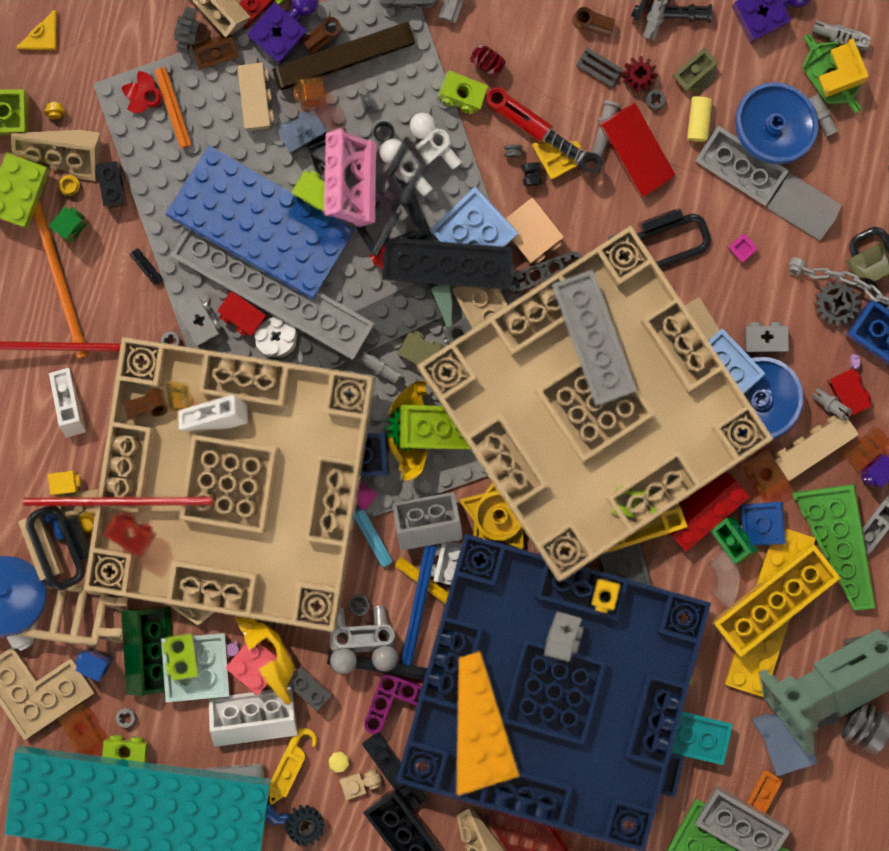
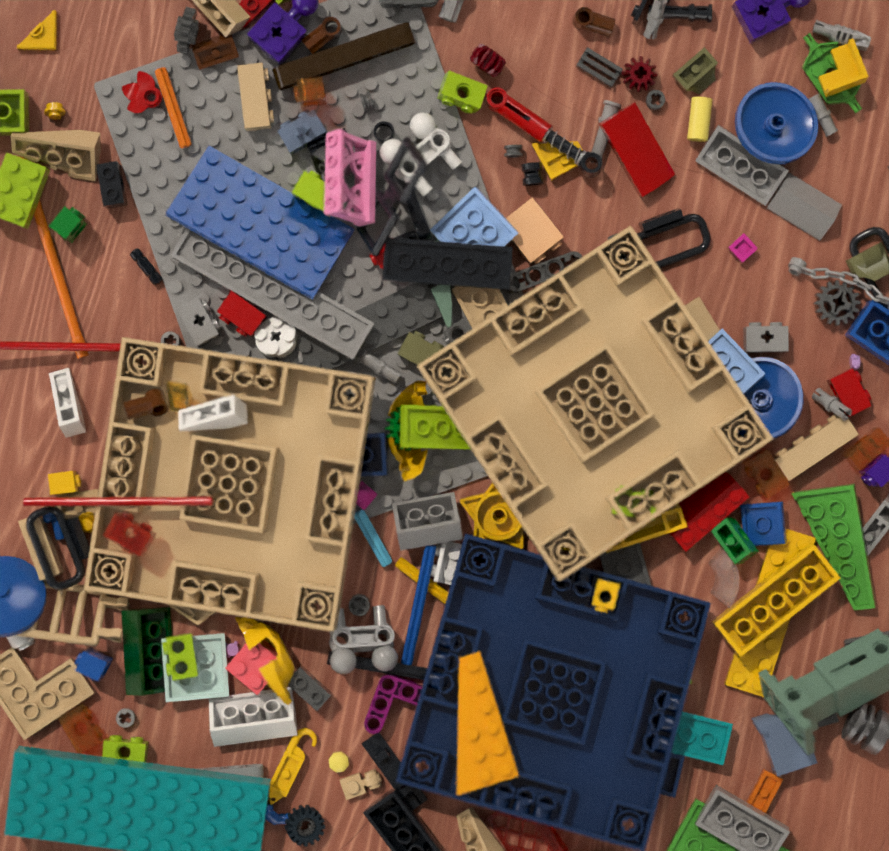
(69, 185): yellow plate -> none
(563, 636): light grey brick -> none
(594, 337): light grey plate -> none

